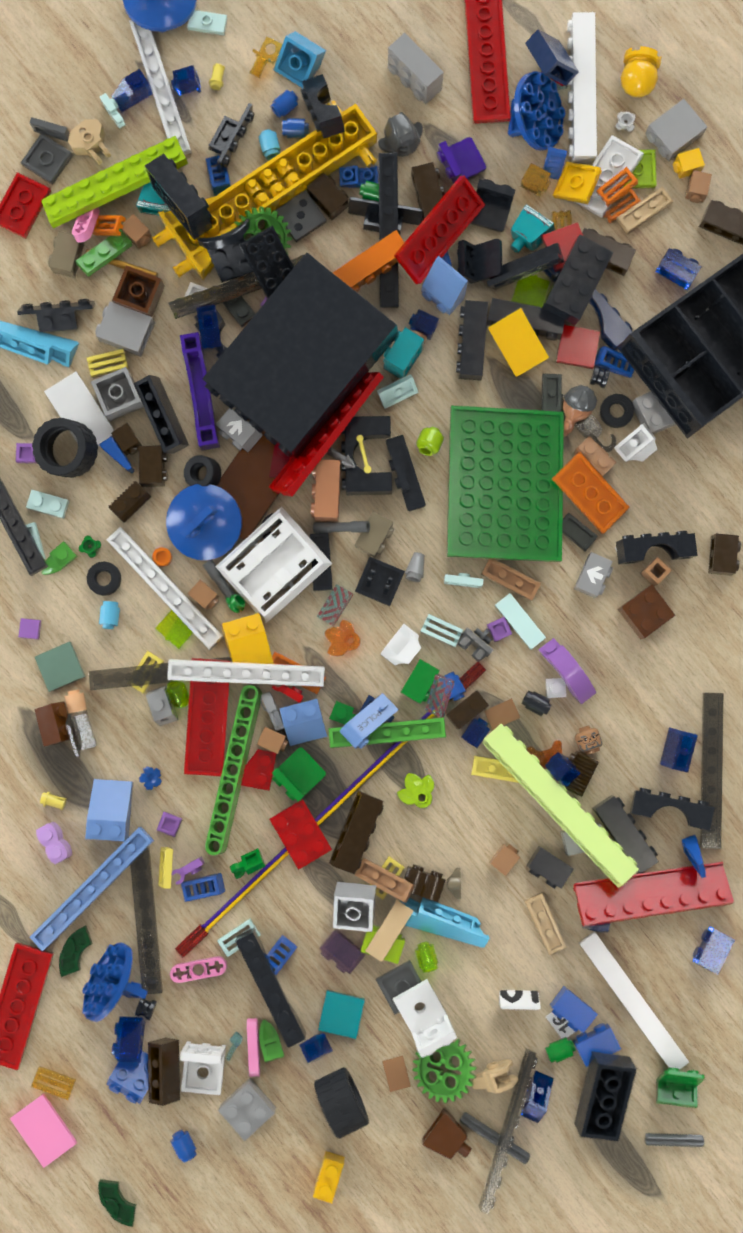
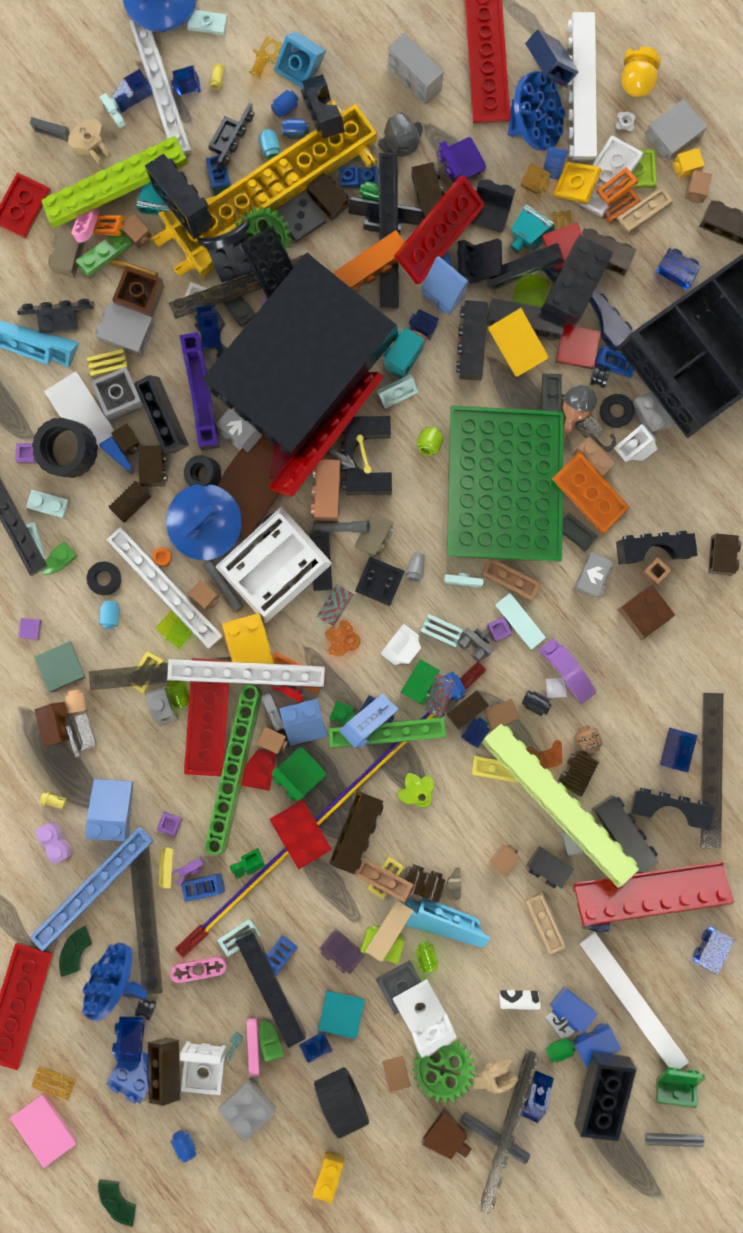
(47, 158): dark grey tile -> none
(89, 541): green plate -> none
(150, 777): blue plant -> none
(235, 603): green plate -> none
(354, 906): light grey brick -> none
(405, 473): black bracket -> none
(562, 769): clear blue brick -> none
(693, 853): blue slope -> none

